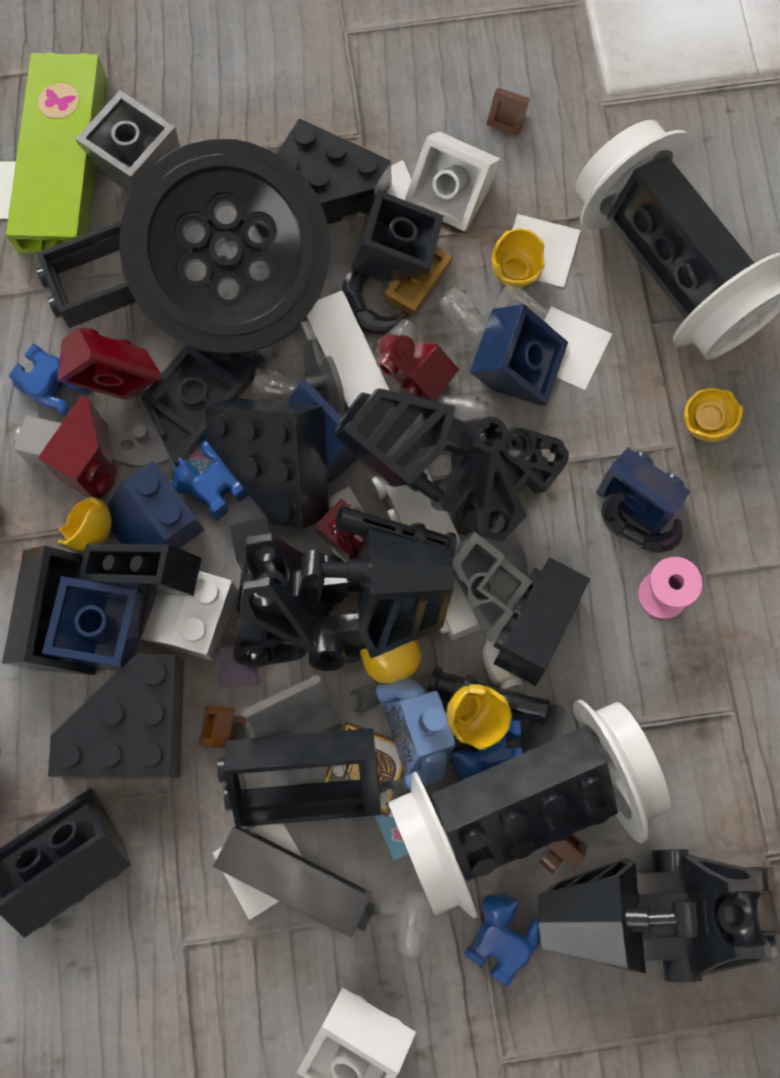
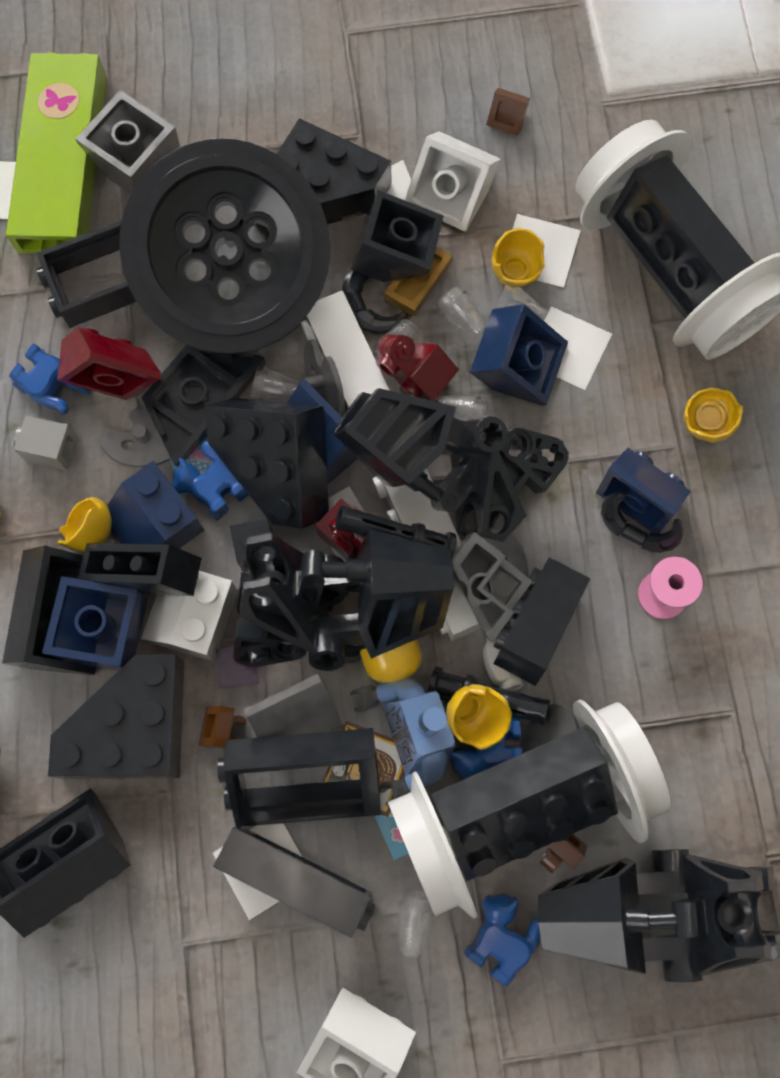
(82, 451): dark red slope -> none

